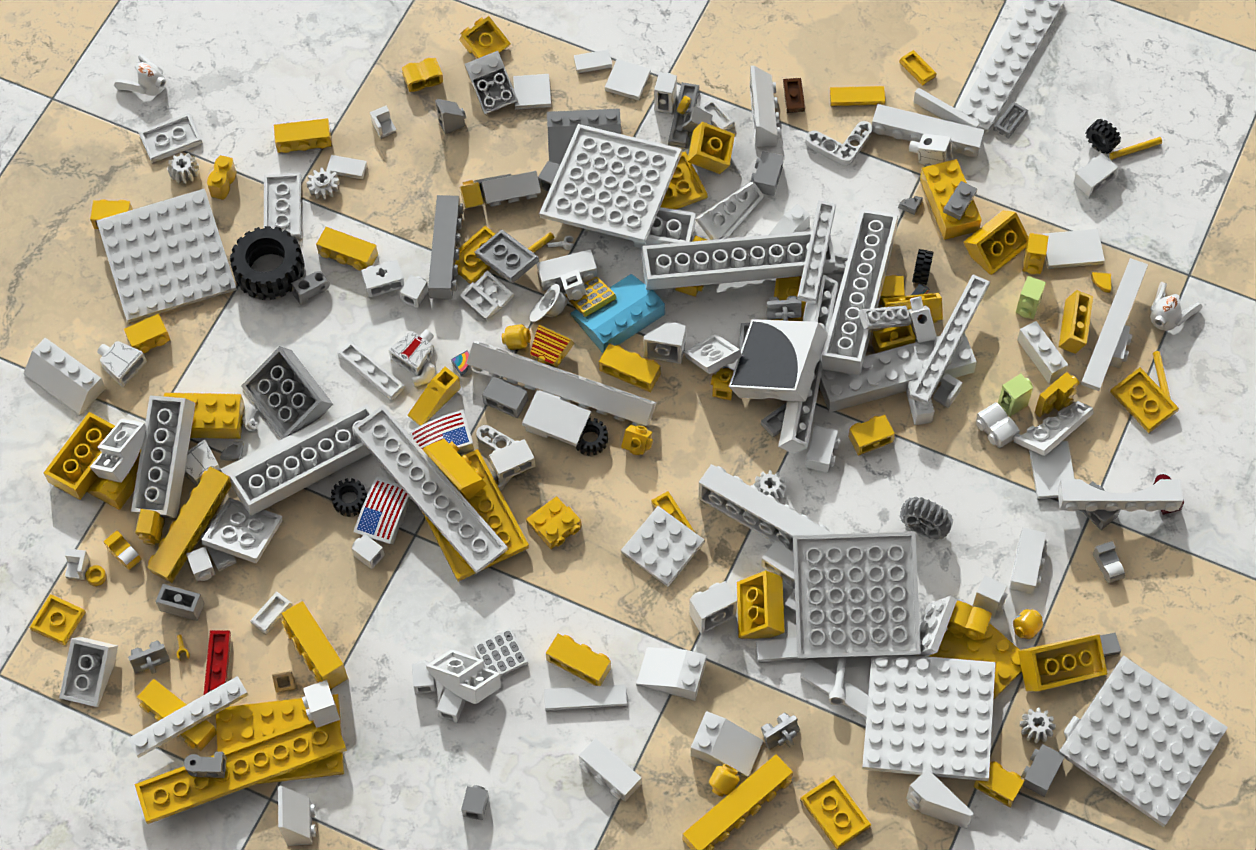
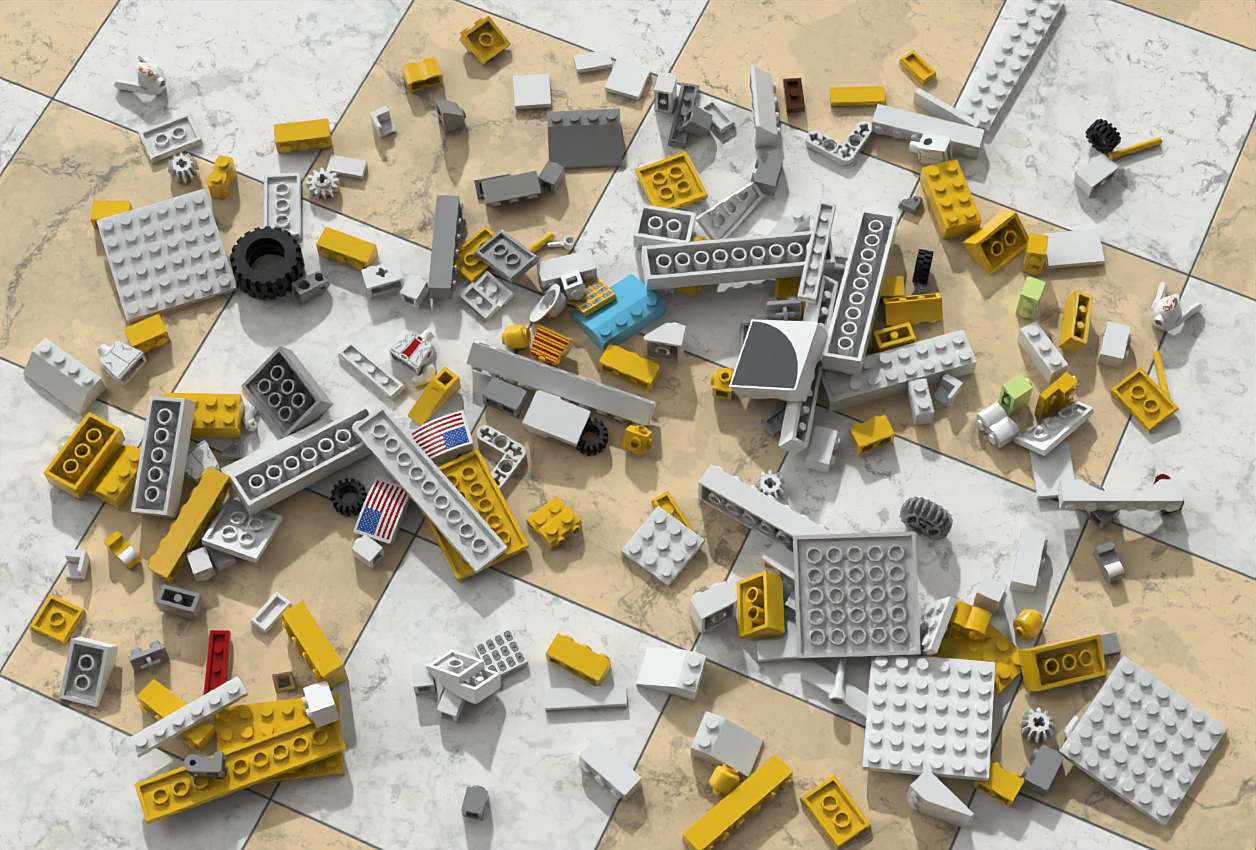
(96, 575): yellow tile -> none
(119, 450): white slope -> none
(149, 526): yellow brick -> none
(181, 647): yellow hand -> none
(295, 817): white slope -> none
(456, 467): yellow slope -> none
(460, 362): tile -> none
(471, 194): yellow brick -> none
(491, 82): white slope -> none
(512, 460): white brick -> none
(611, 183): white plate -> none
(684, 105): yellow tile -> none
(711, 148): yellow brick -> none
(713, 354): white plate -> none
(782, 733): light grey hips -> none
(884, 317): white tile -> none
(922, 328): white torso -> none
(949, 340): white tile -> none
(960, 200): light grey plate -> none
(1003, 130): light grey tile -> none
(1102, 280): yellow tile -> none
(1114, 324): white tile -> none

